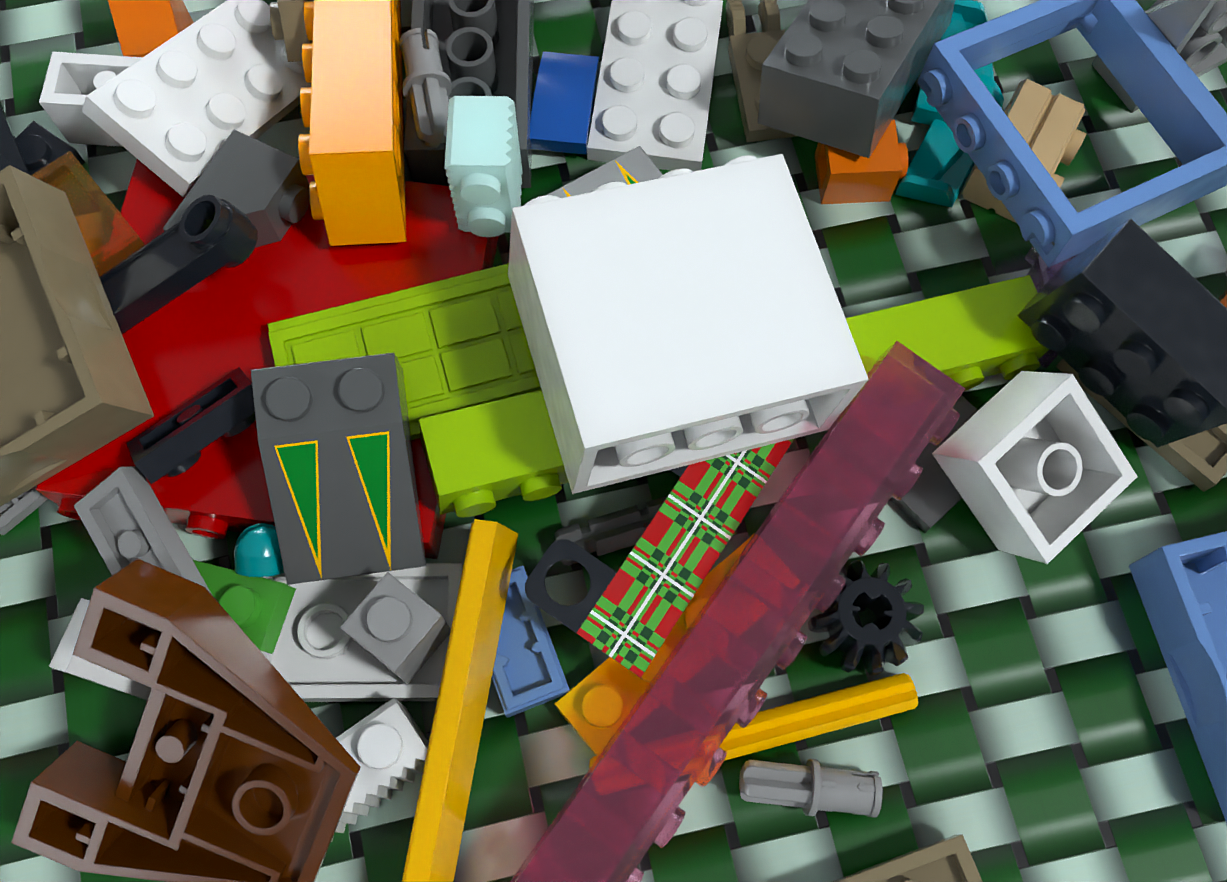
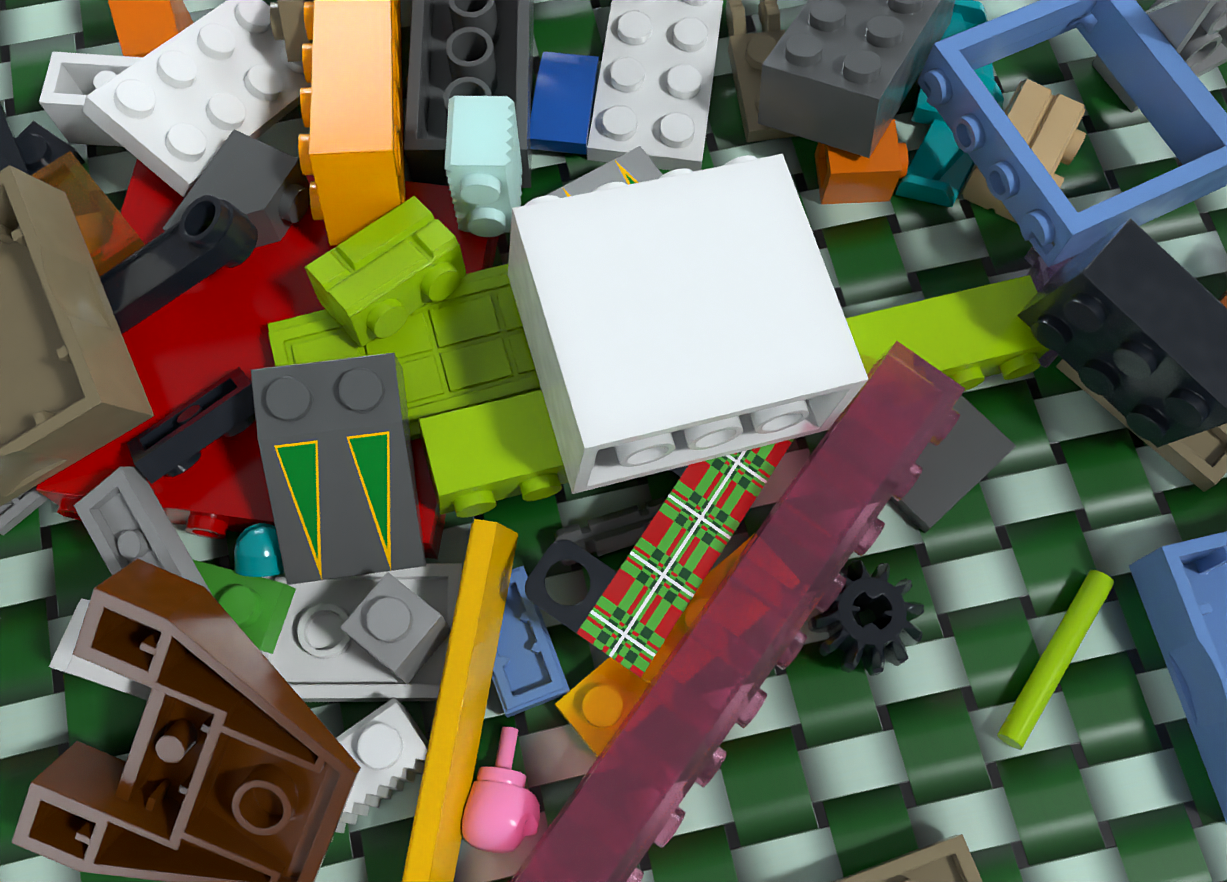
(388, 272): none -> lime brick
(426, 85): light grey axle -> none
(499, 805): none -> bright pink piece
(811, 787): light grey axle -> none
(820, 715): yellow axle -> none
(1035, 464): white brick -> none
(1055, 659): none -> lime bar

